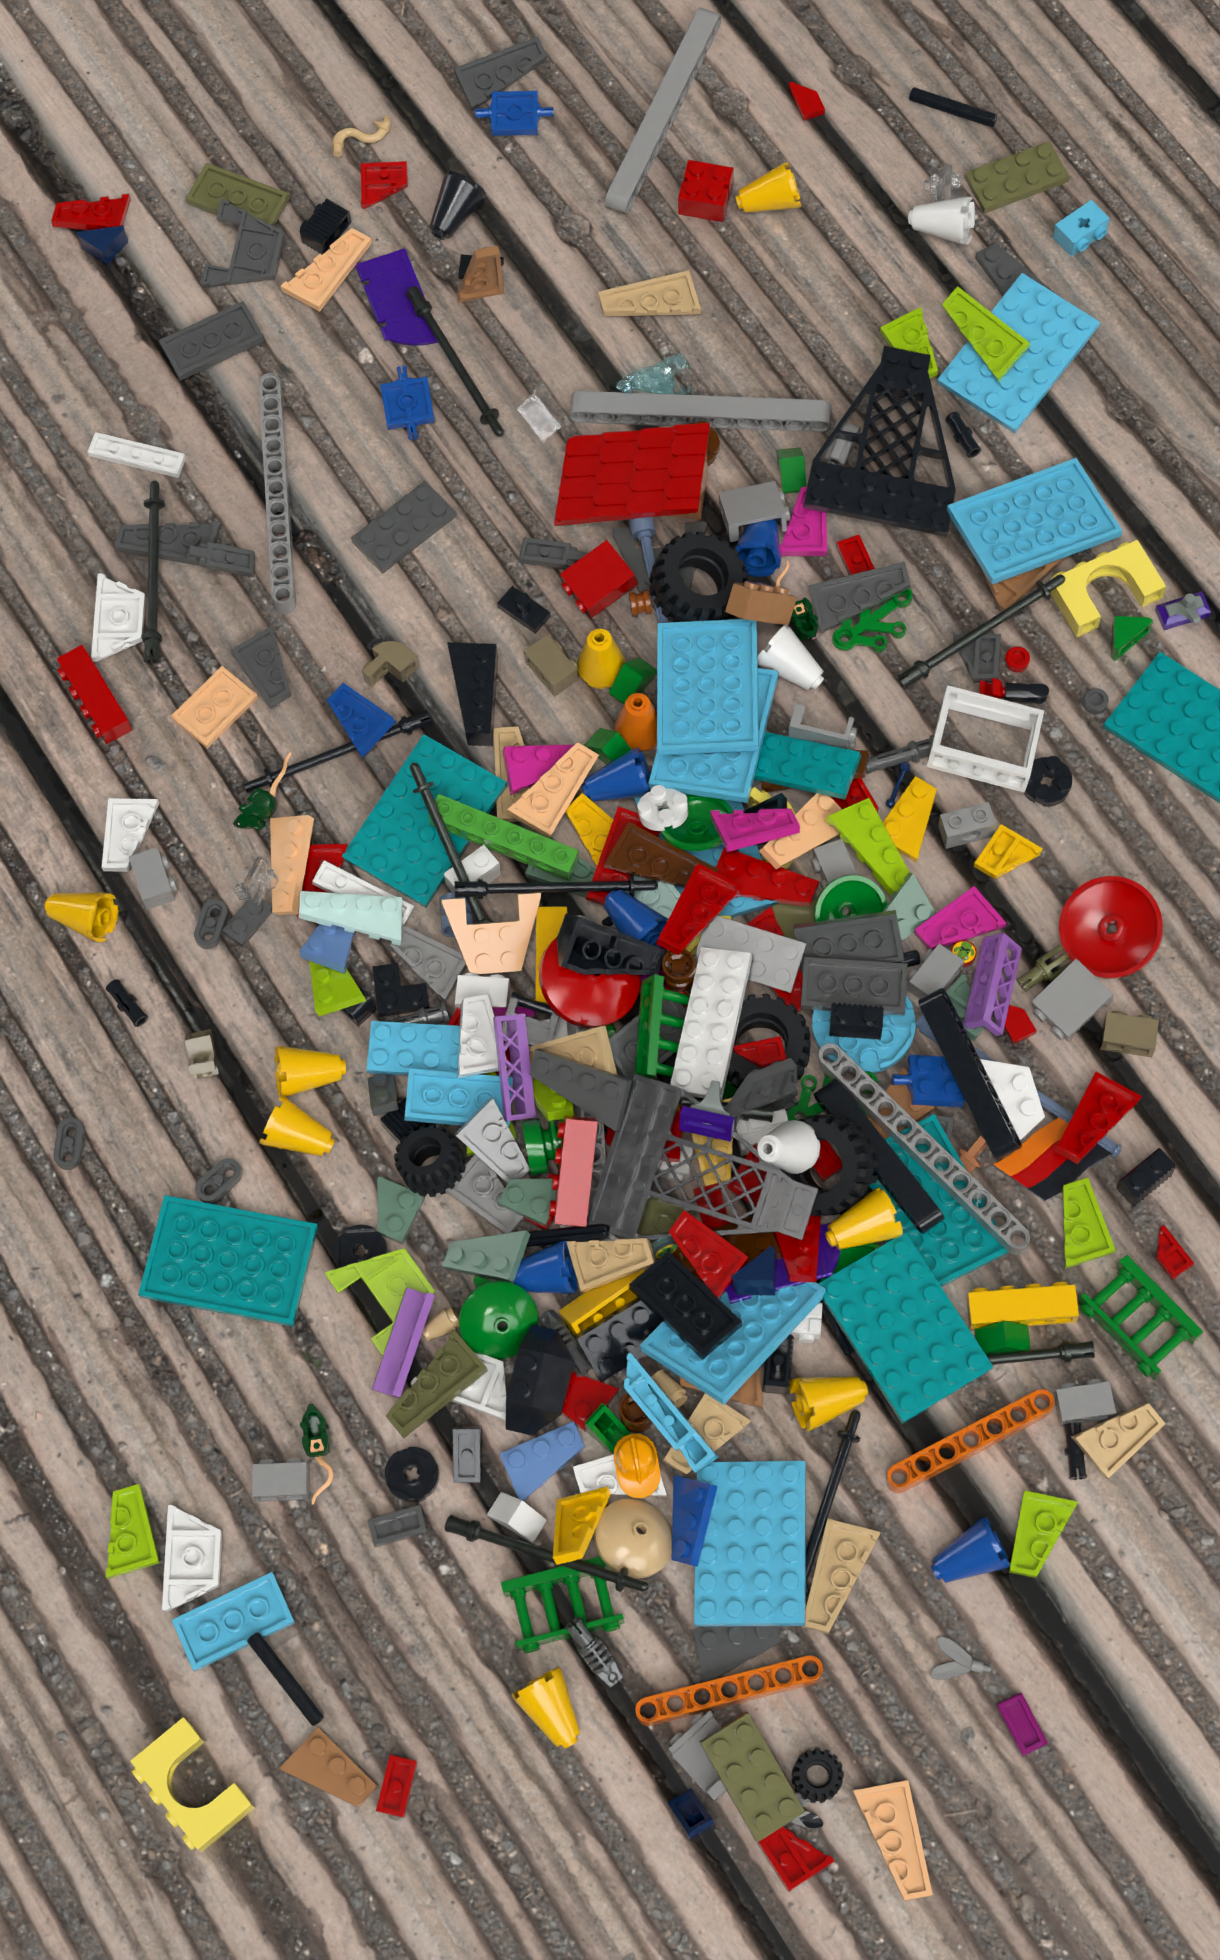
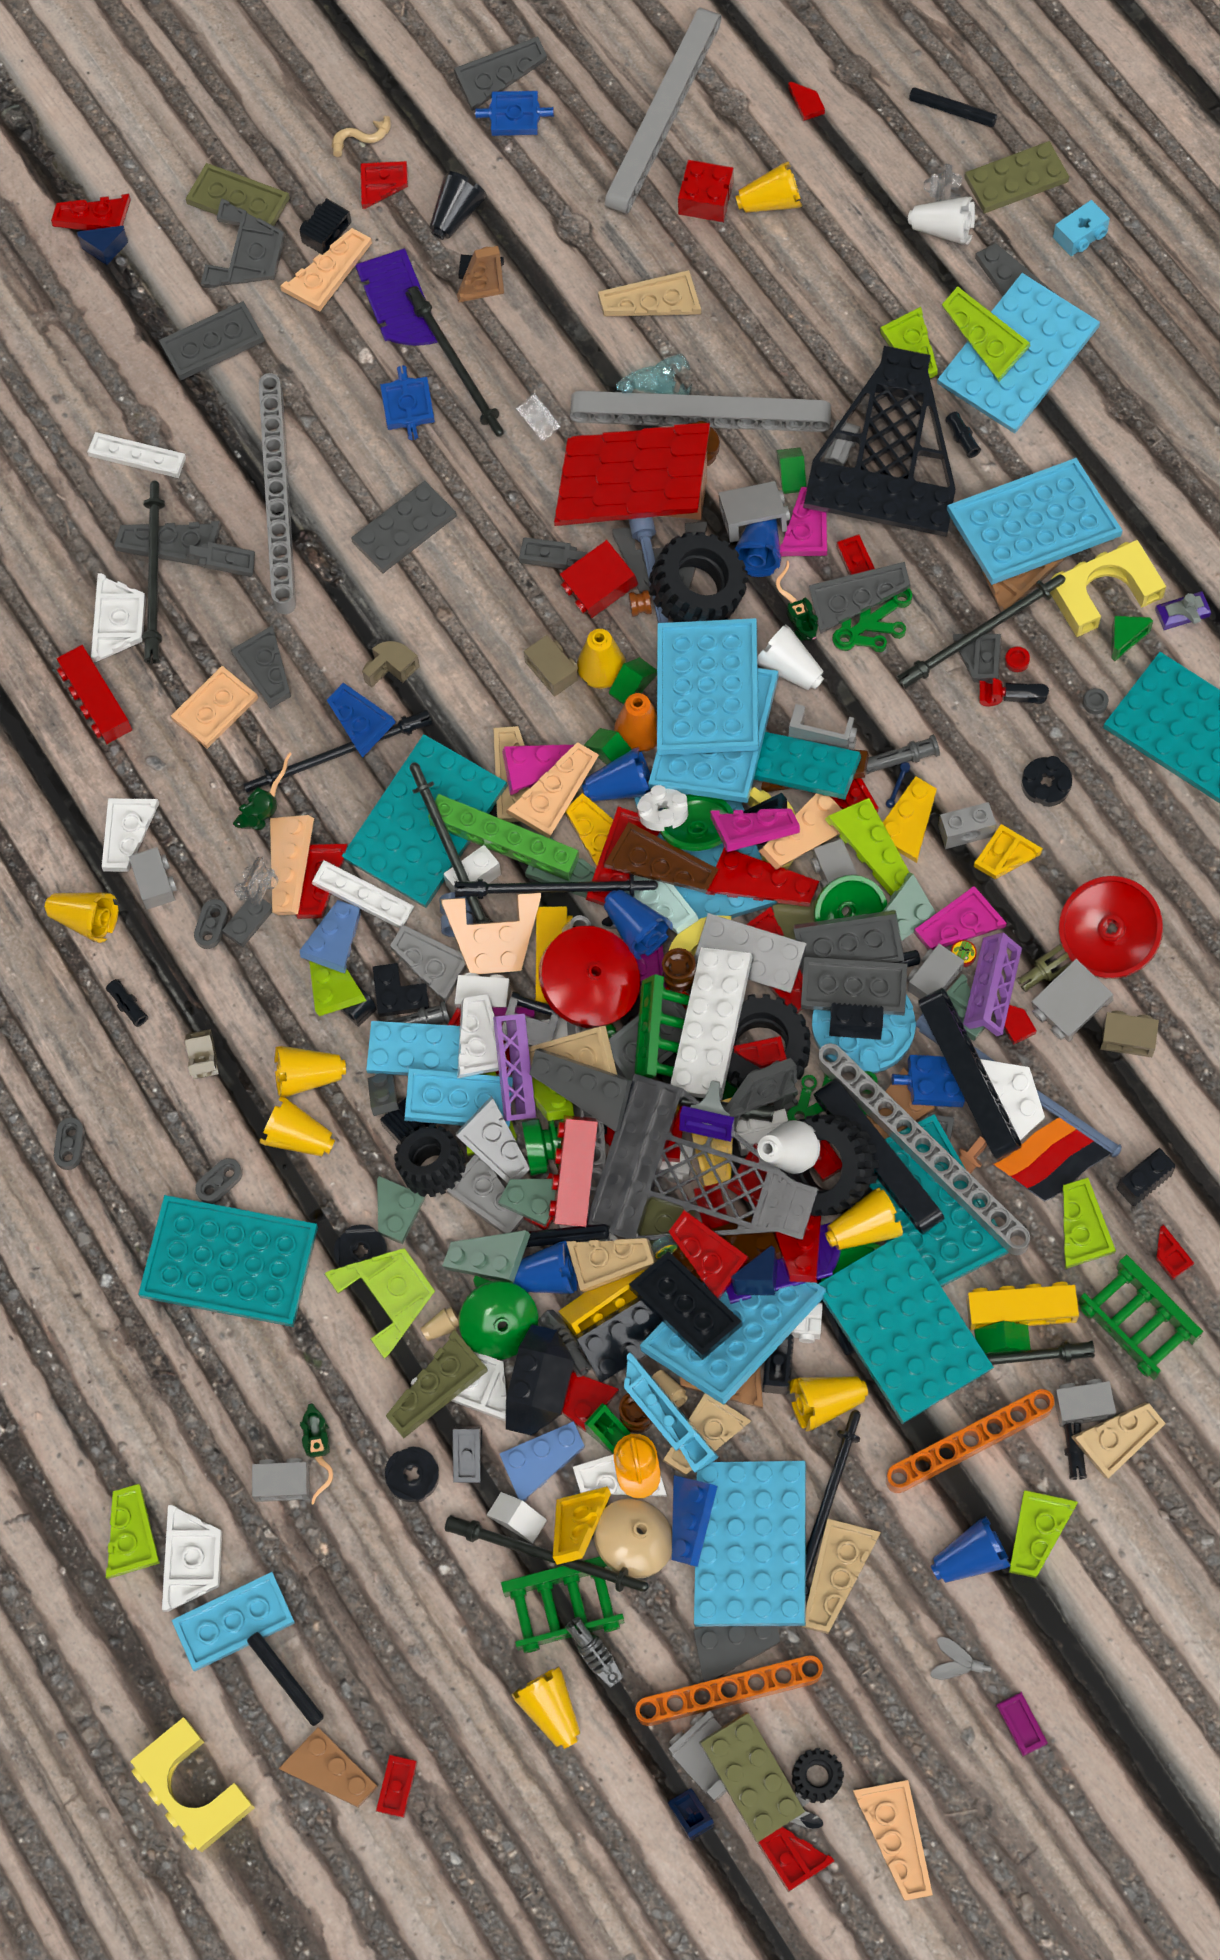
(362, 913): light aqua wing -> none
(397, 1526): dark grey plate -> none
(403, 1342): medium lavender fence -> none
(476, 682): black wedge -> none
(523, 609): black tile -> none
(600, 950): black wedge -> none
(697, 907): red wing -> none
(761, 602): medium nougat wedge -> none
(977, 766): white window -> none
(1096, 1115): red wing -> none

